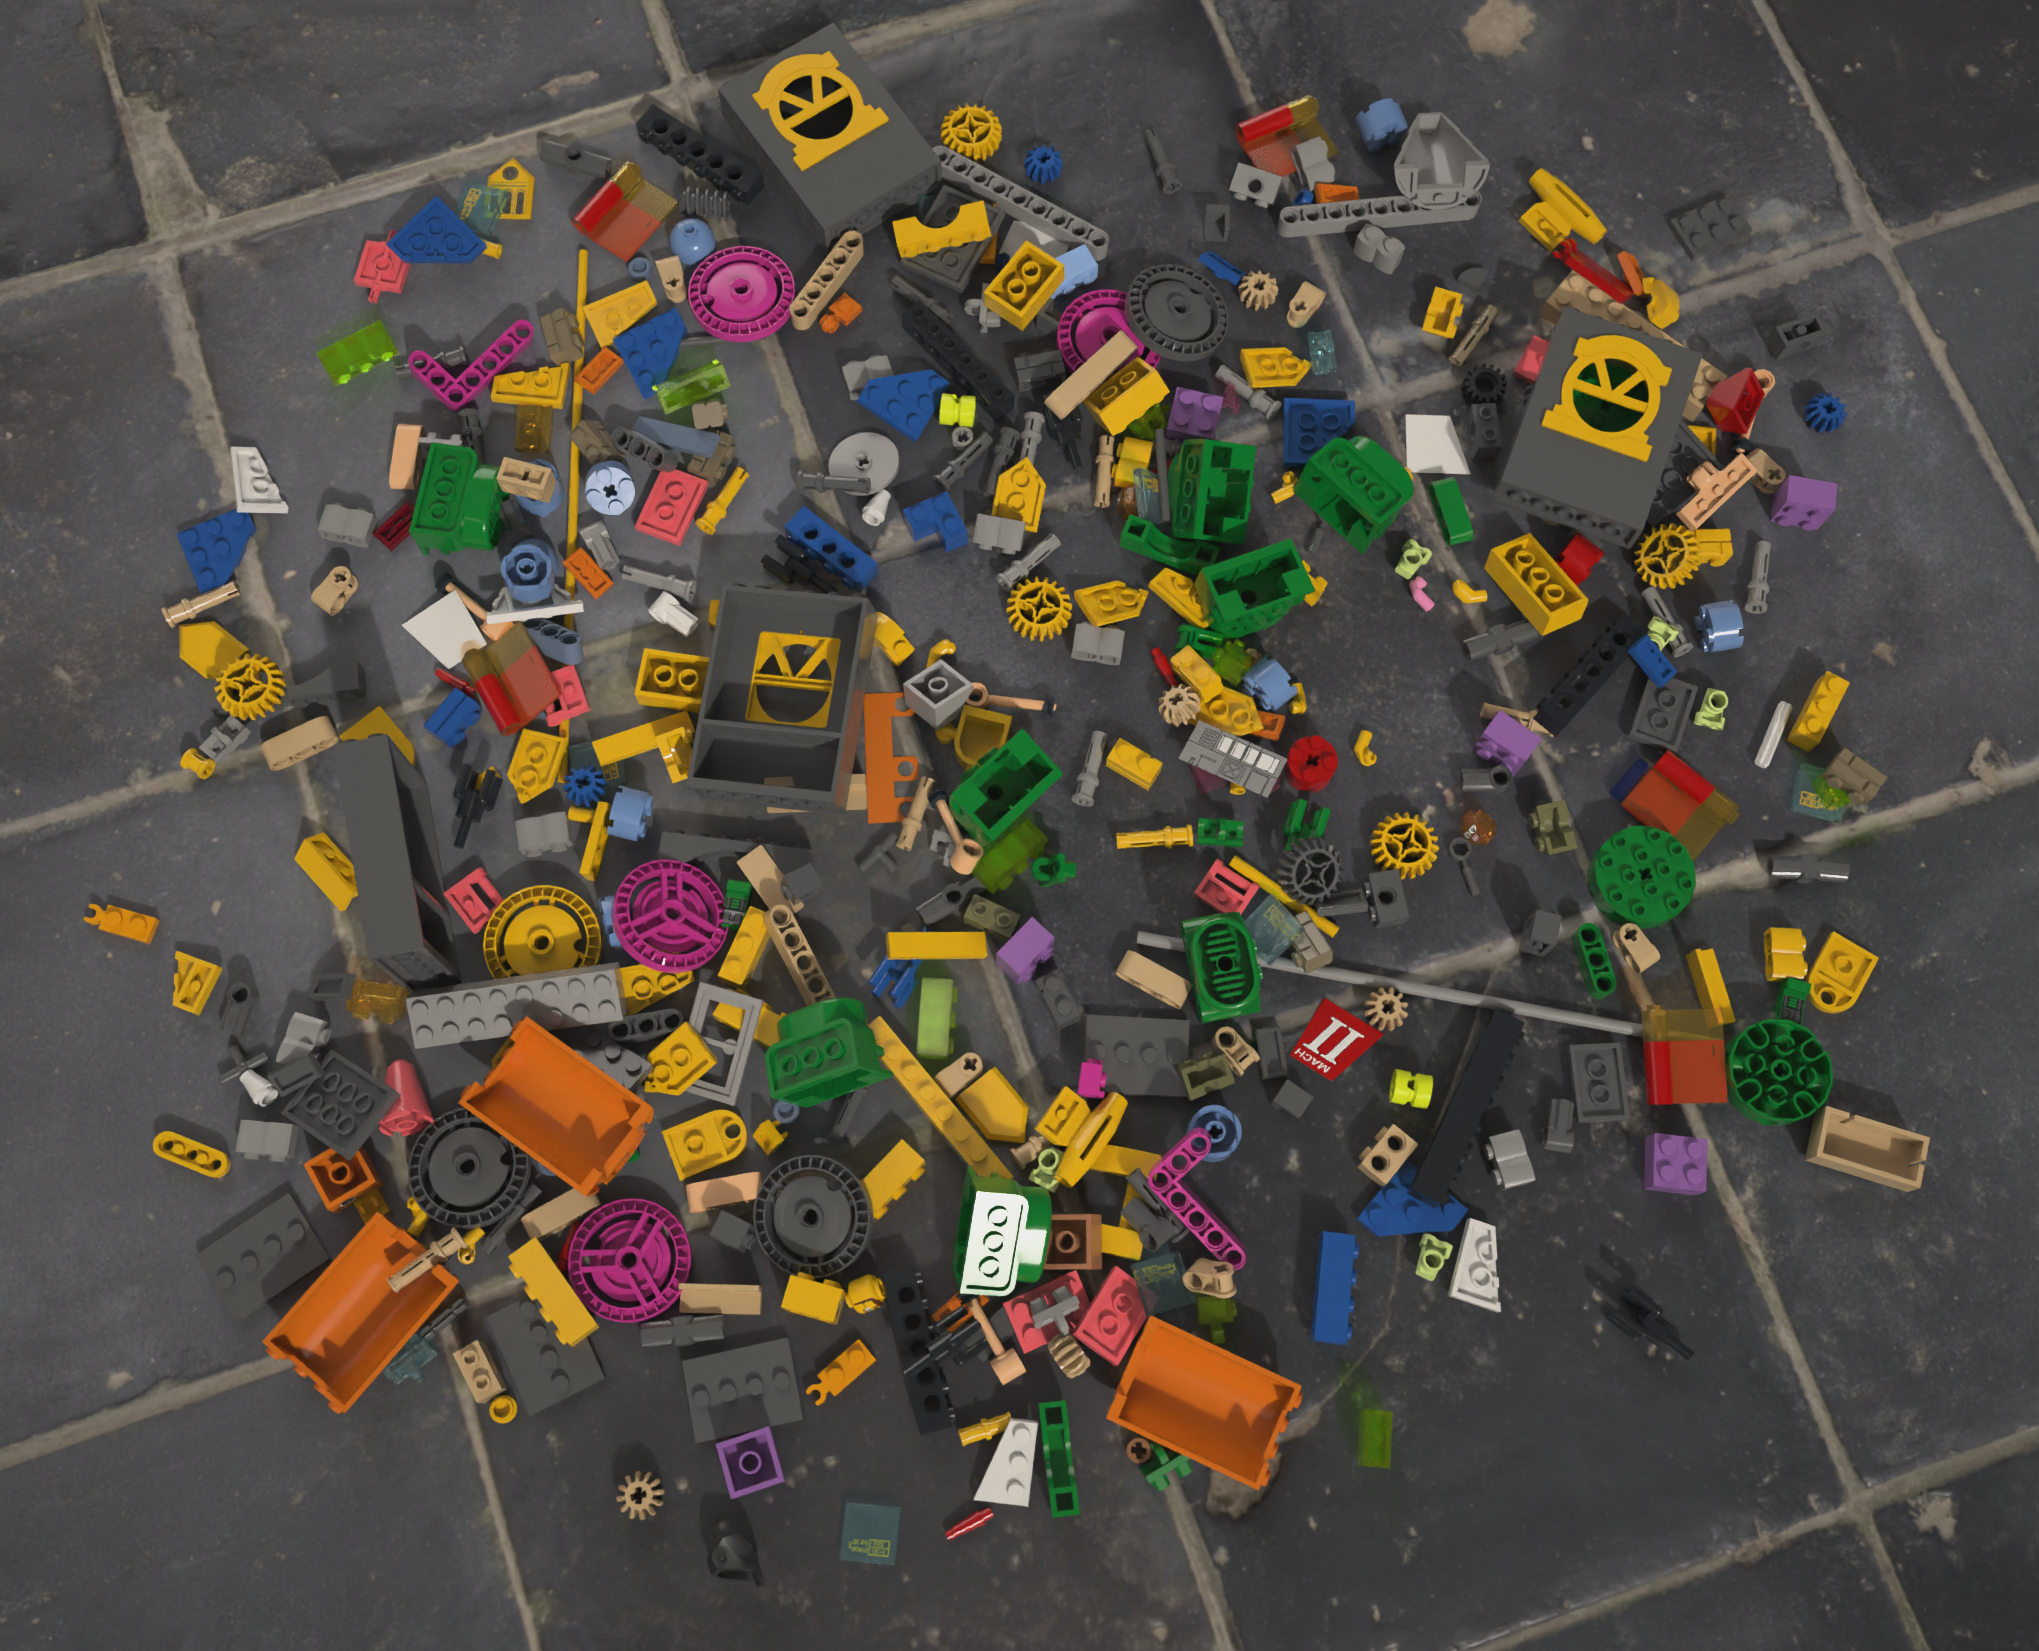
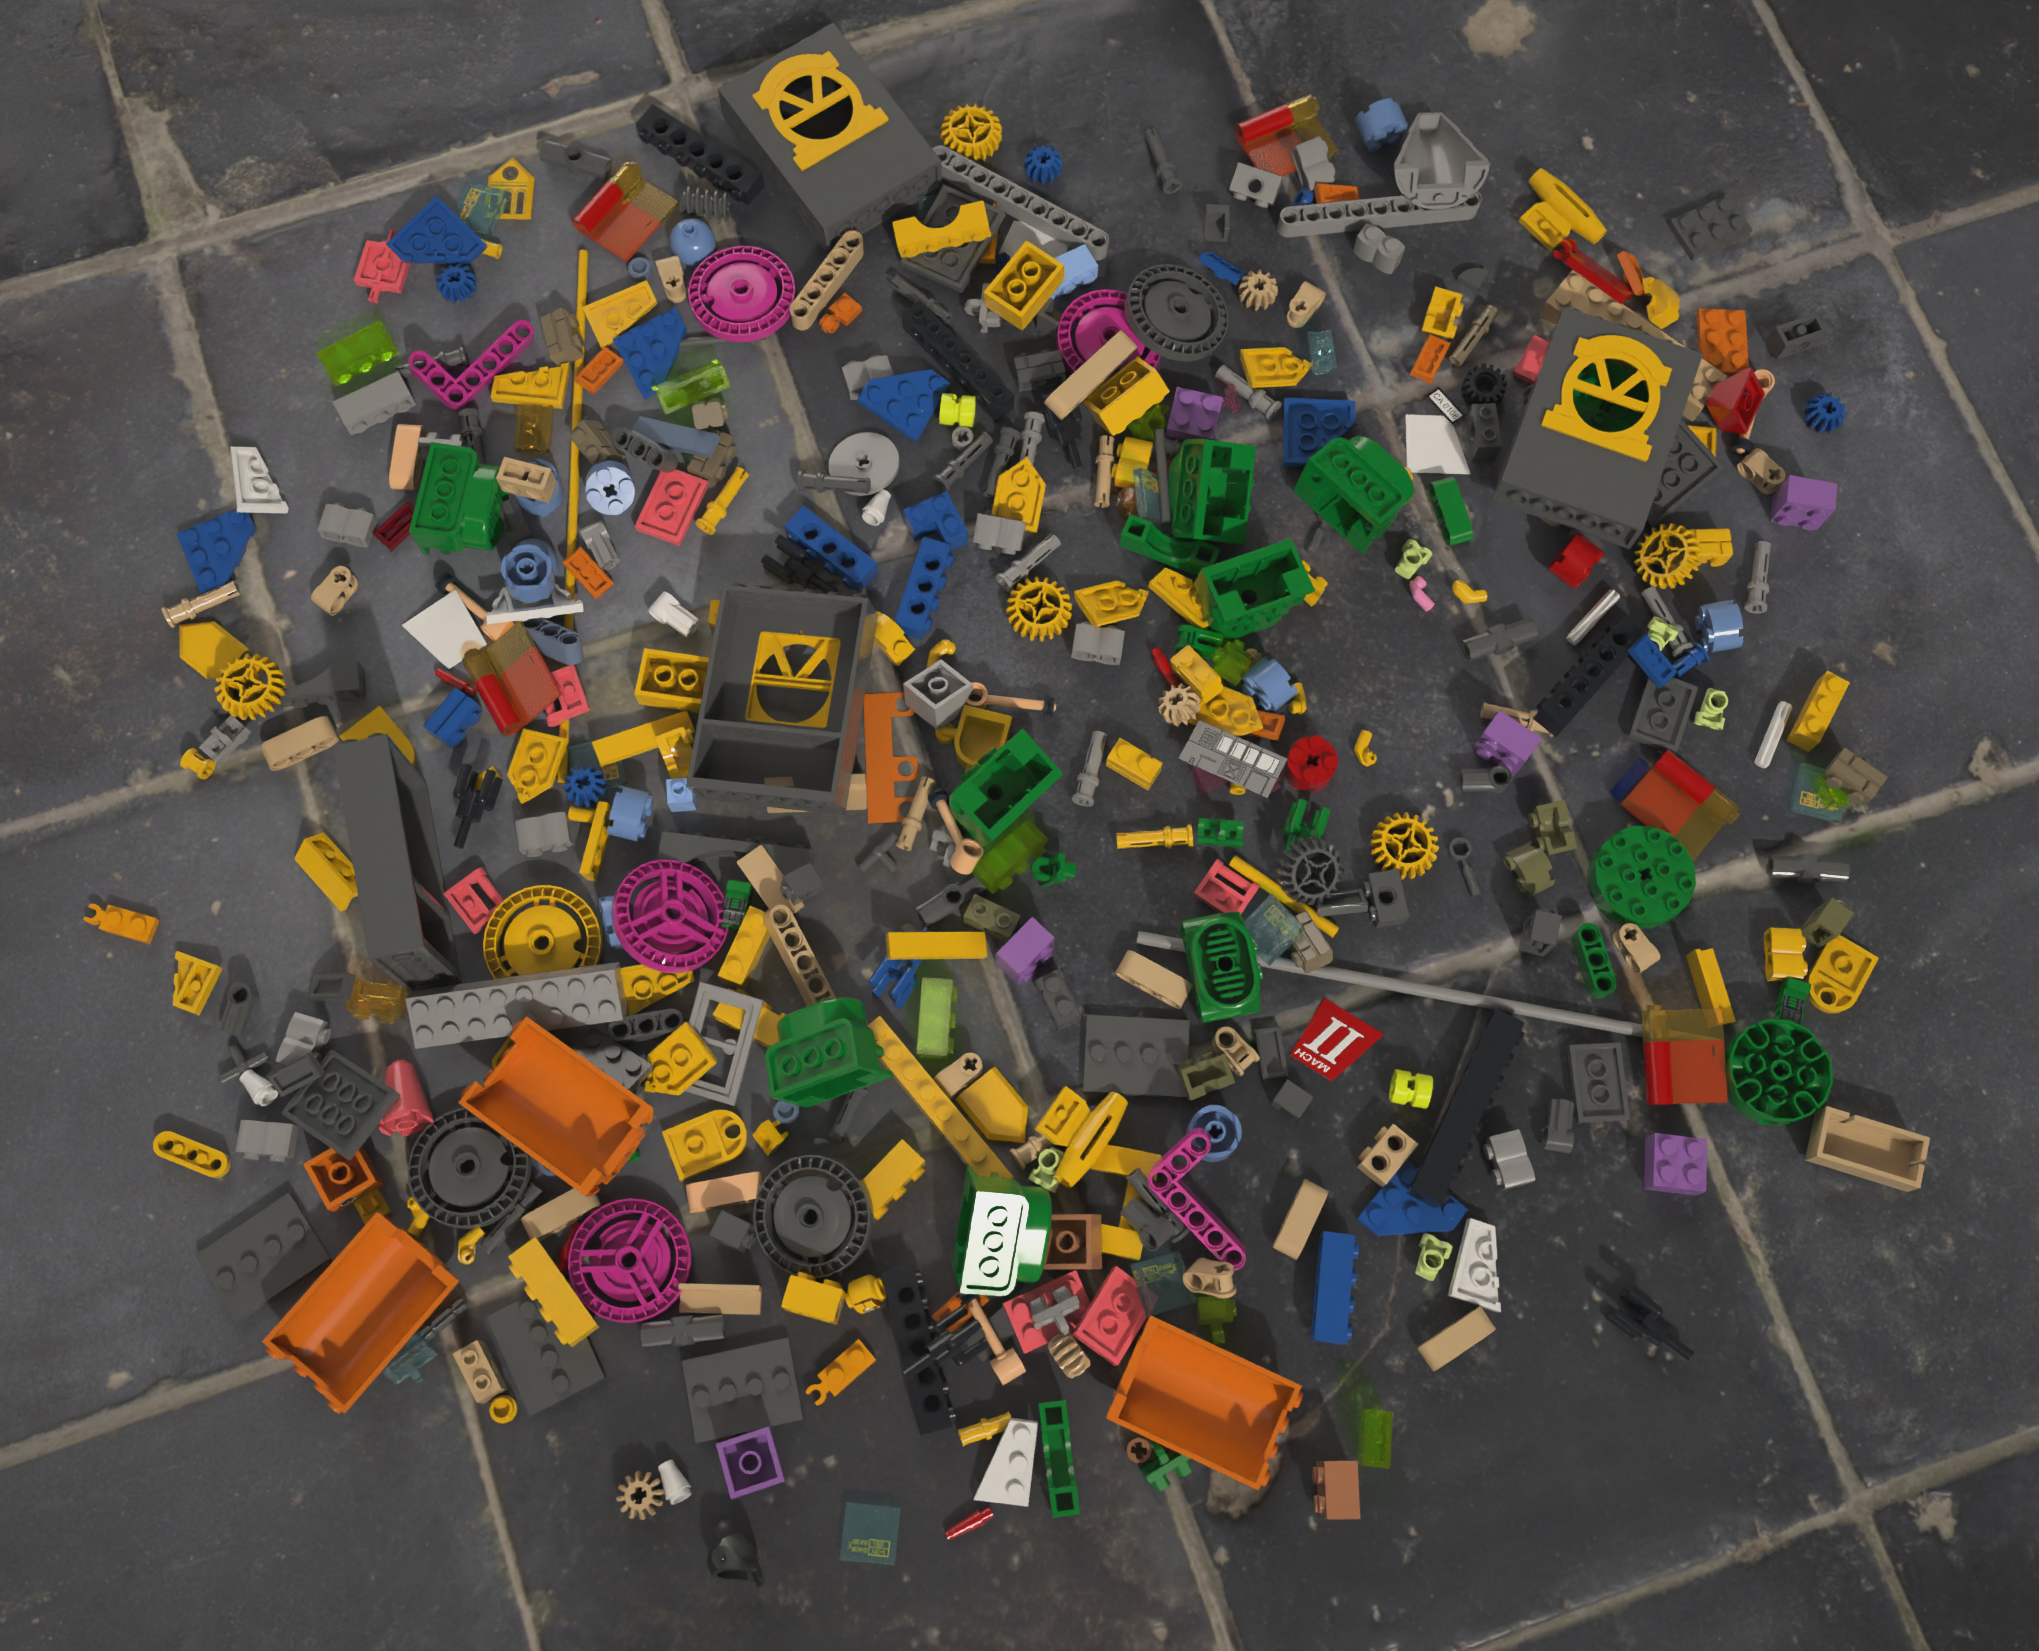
(374, 403): none -> light grey brick
(438, 1252): tan pin -> none
(456, 283): none -> blue gear
(669, 584): light grey pin -> none
(674, 1483): none -> white cone
(679, 796): none -> light blue brick
(930, 553): none -> blue brick
(1091, 1079): dark pink brick -> none
(1287, 488): yellow arm -> none
(1300, 1219): none -> tan beam
(1336, 1489): none -> nougat brick
(1379, 1001): tan gear -> none
(1430, 359): none -> orange plate
(1445, 405): none -> sticker
(1456, 1338): none -> tan beam
(1478, 827): clear orange head -> none
(1531, 868): none -> olive cylinder
(1536, 584): yellow brick -> none
(1592, 617): none -> white axle
(1691, 659): none -> blue pin
(1713, 489): light nougat plate -> none
(1723, 339): none -> orange plate
(1826, 922): none -> olive brick

